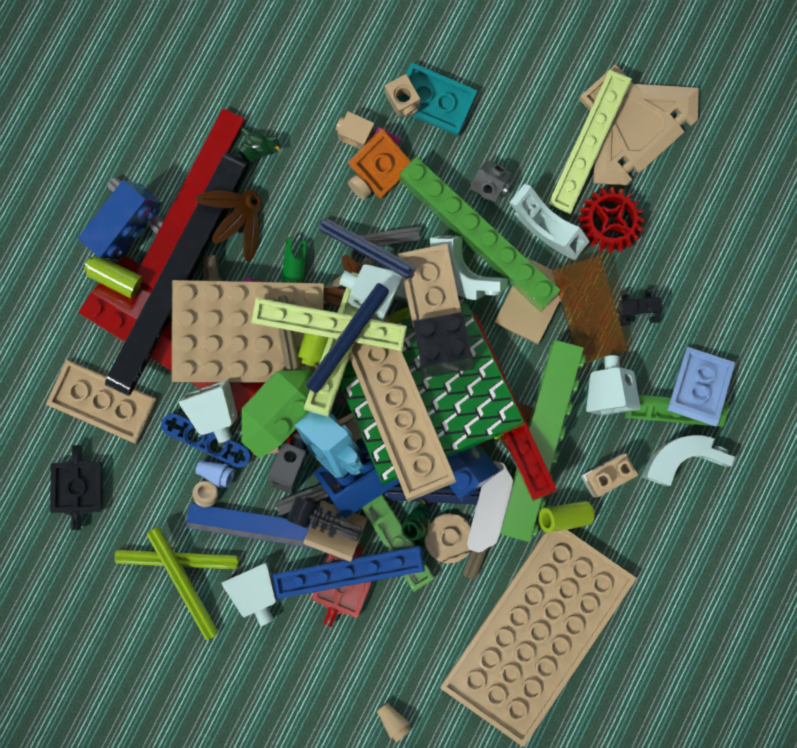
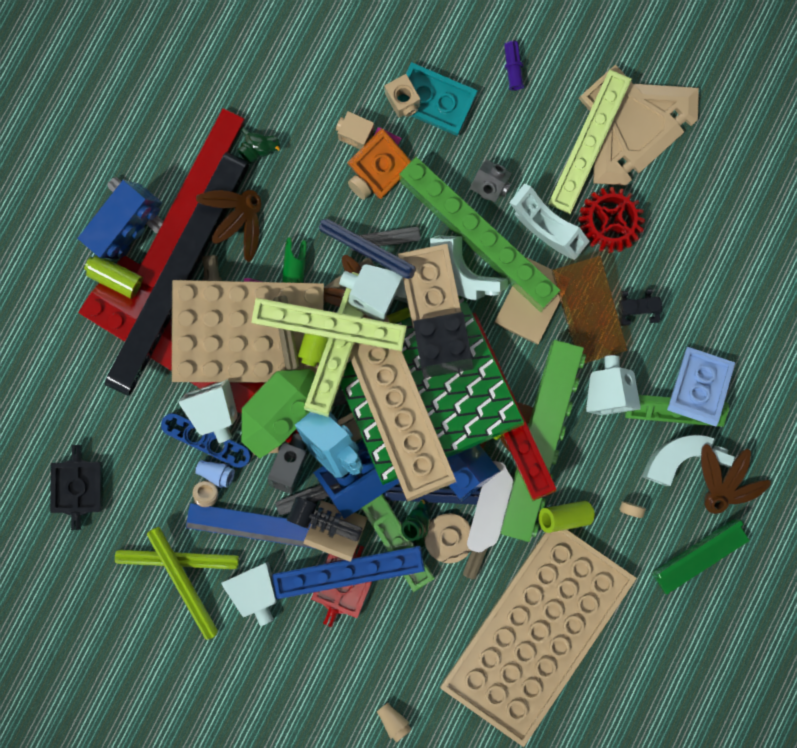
(86, 397): tan tile -> none
(347, 338): dark blue axle -> none
(513, 65): none -> dark purple axle
(609, 476): tan hips -> none
(632, 509): none -> tan tile
(700, 556): none -> green panel
(726, 490): none -> reddish brown plant

